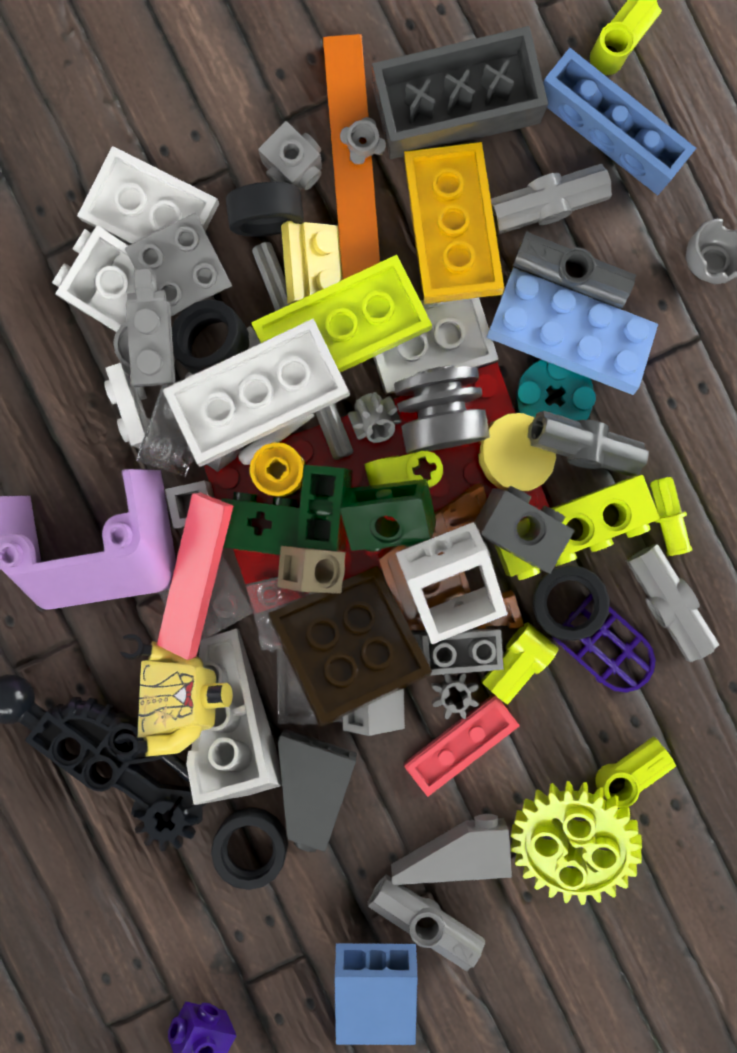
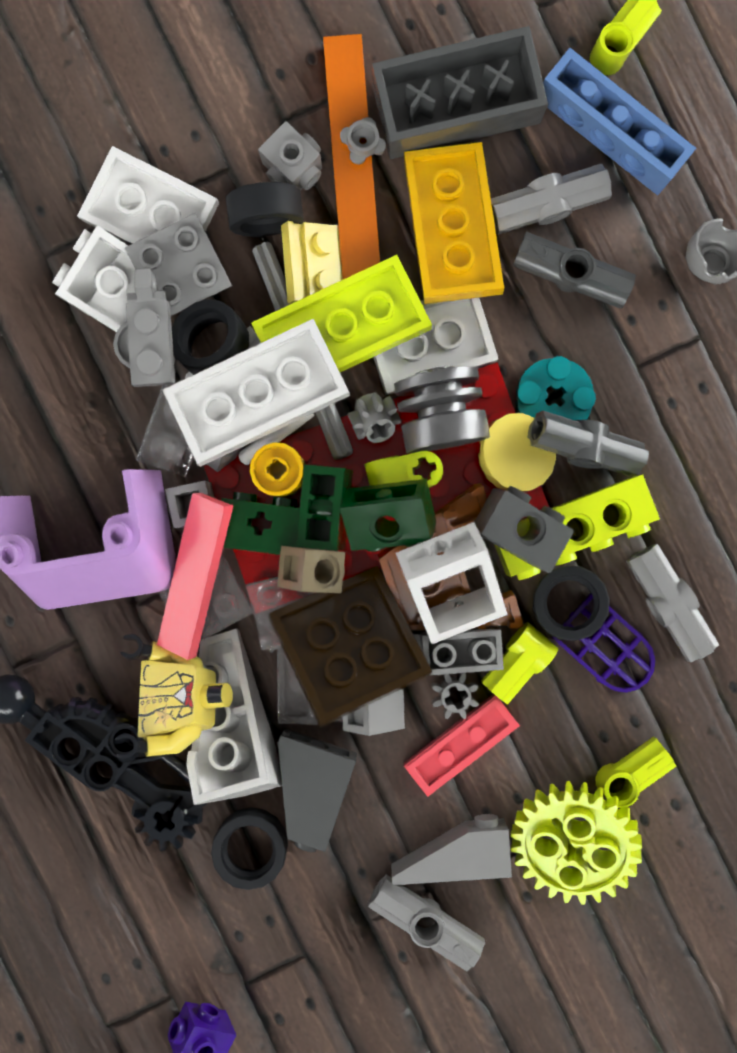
(128, 398): white plate -> none
(375, 994): medium blue brick -> none
(573, 331): light blue plate -> none
(670, 516): neon yellow axle -> none

